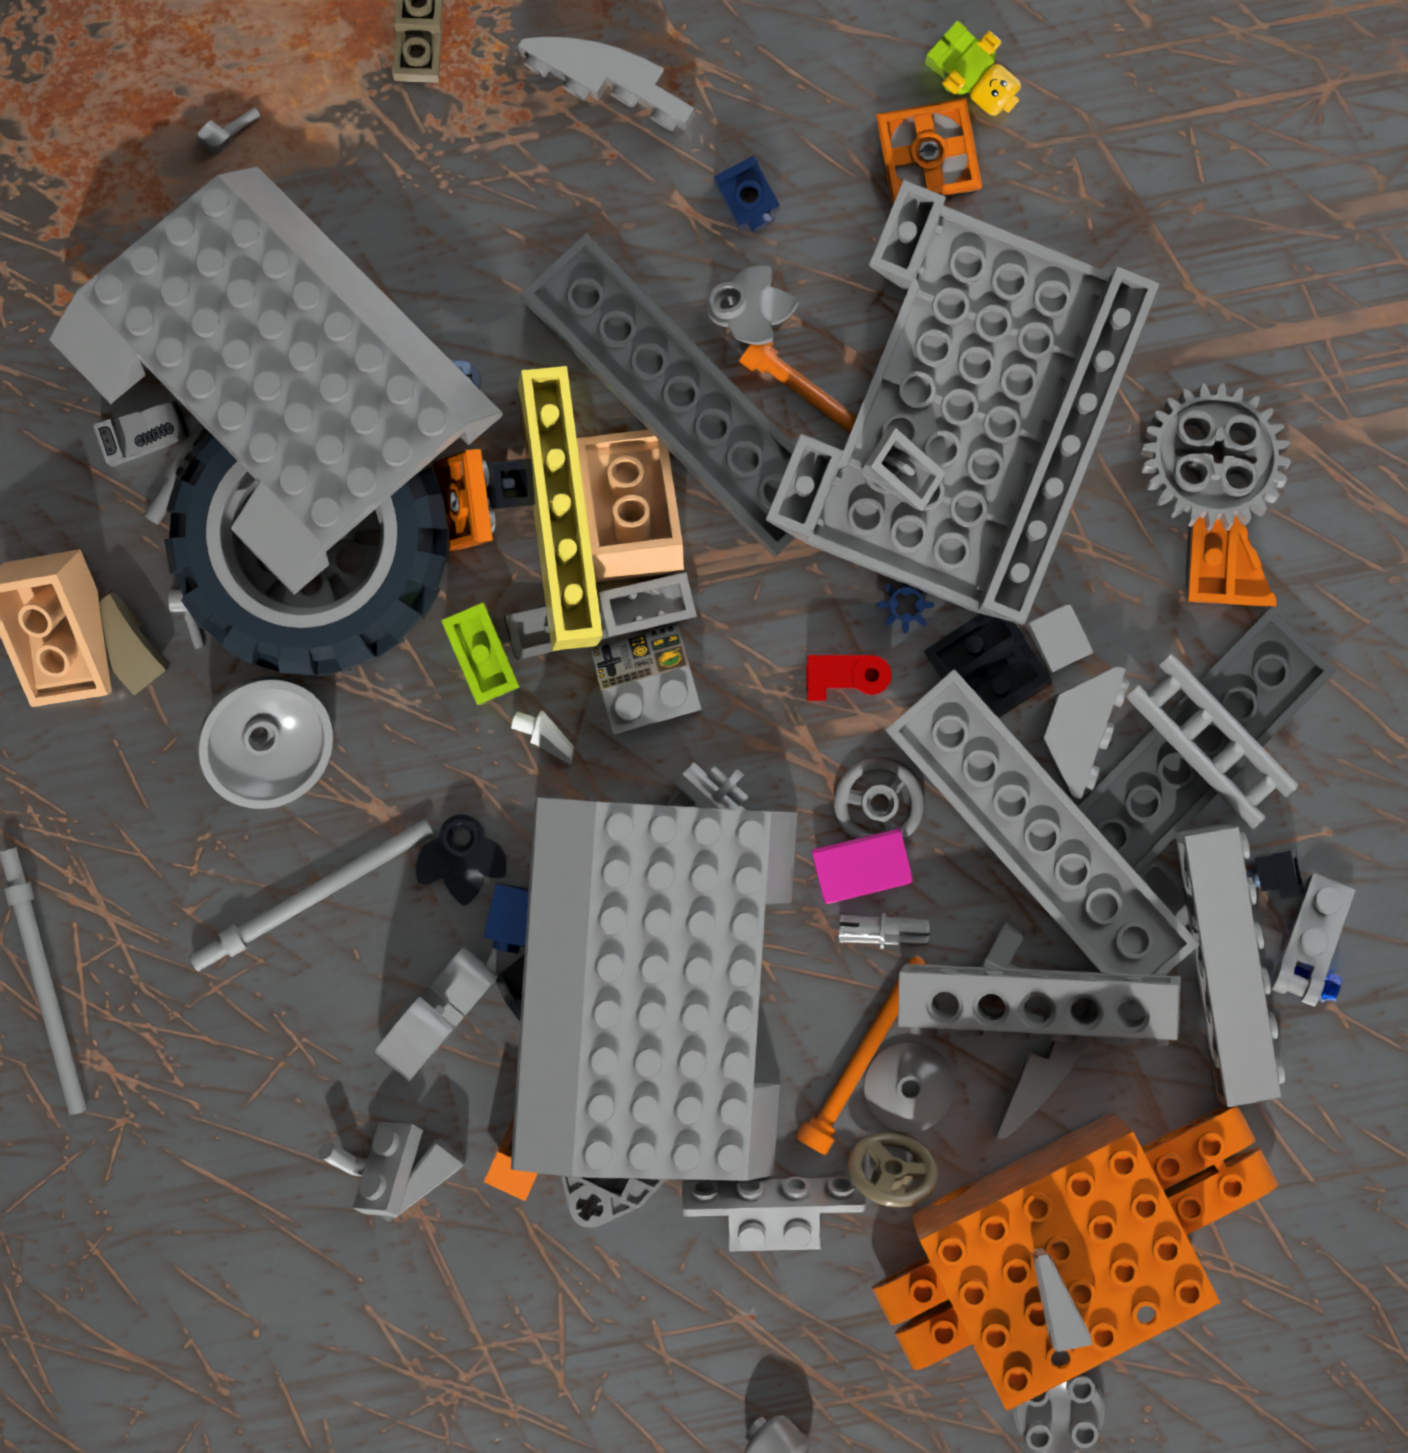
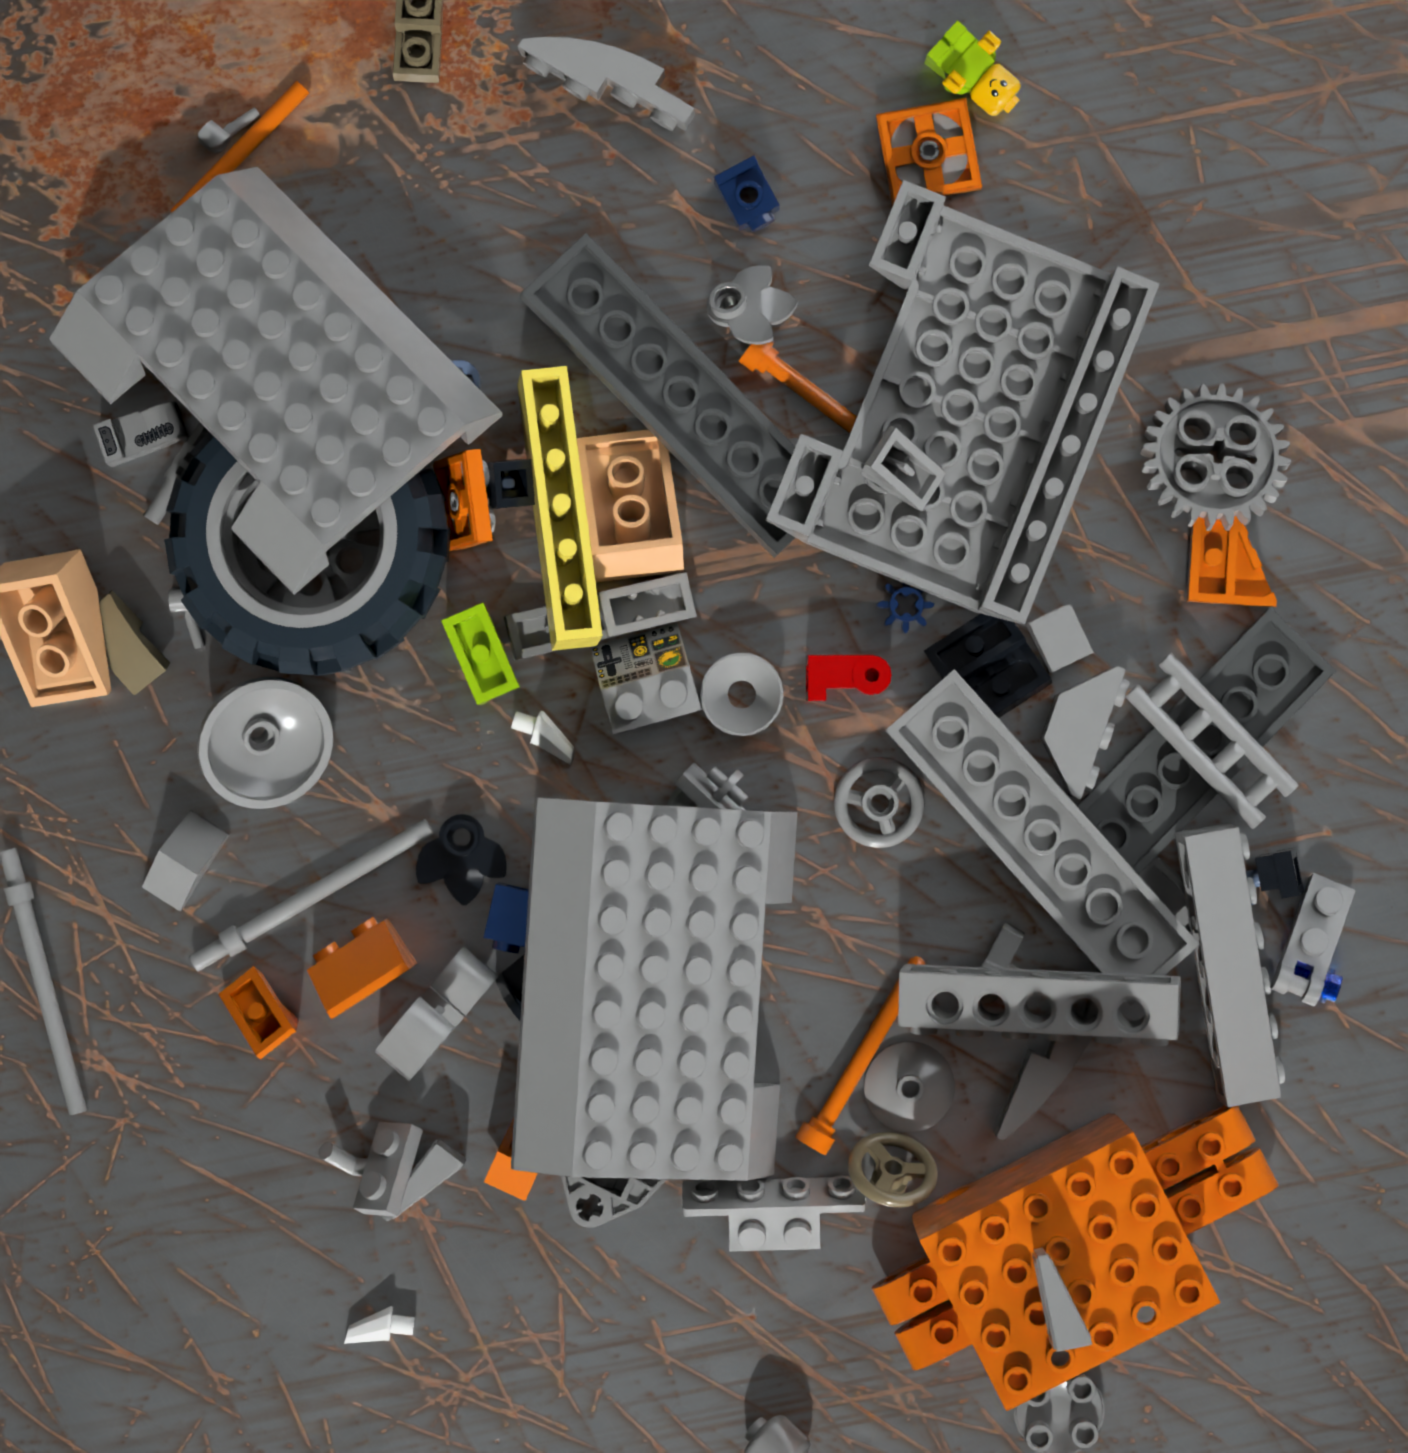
(184, 860): none -> light grey slope
(252, 138): none -> orange bar
(258, 1012): none -> orange slope
(360, 967): none -> orange slope
(379, 1327): none -> white bar
(741, 668): none -> light grey piece
(862, 866): dark pink slope -> none
(884, 930): light grey axle -> none

